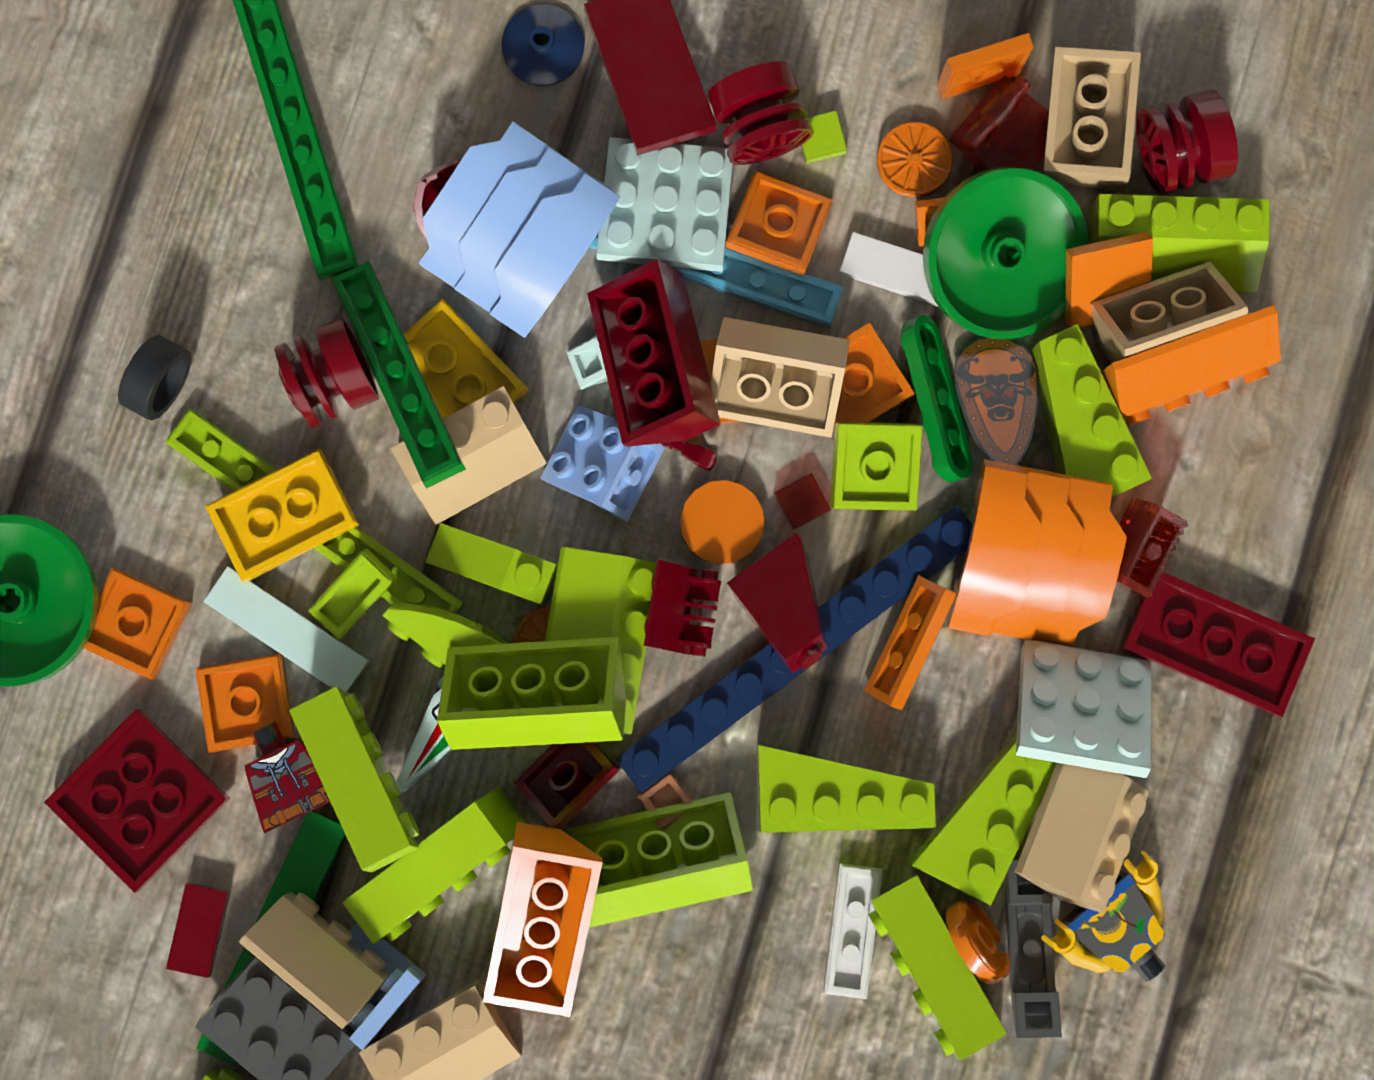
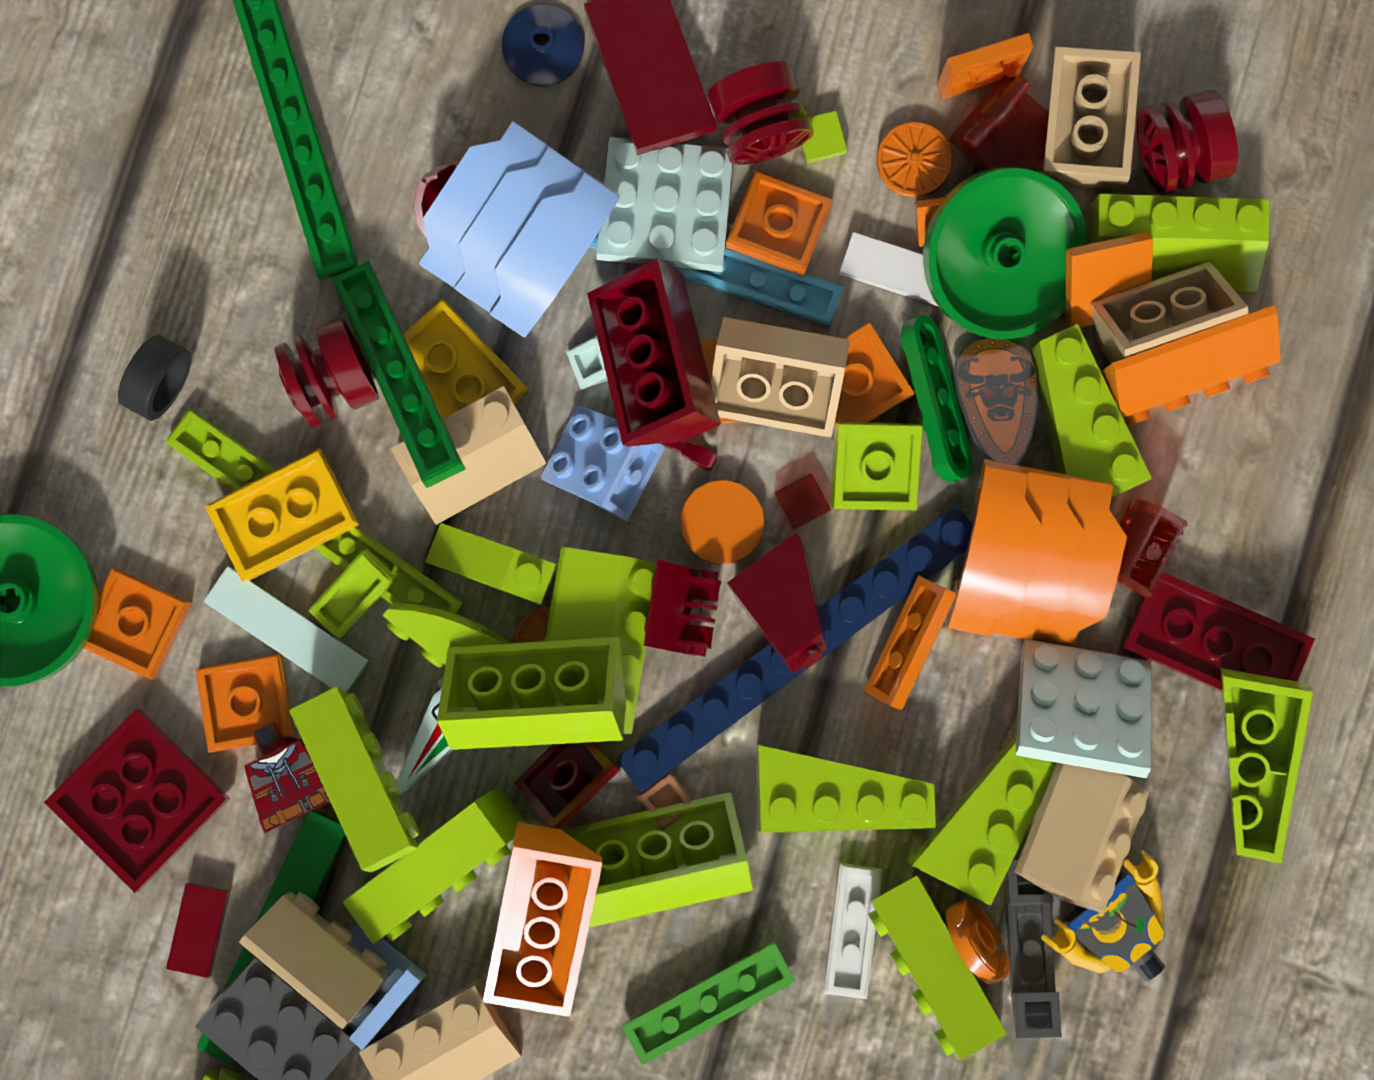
(708, 1003): none -> bright green plate
(1264, 751): none -> lime wedge

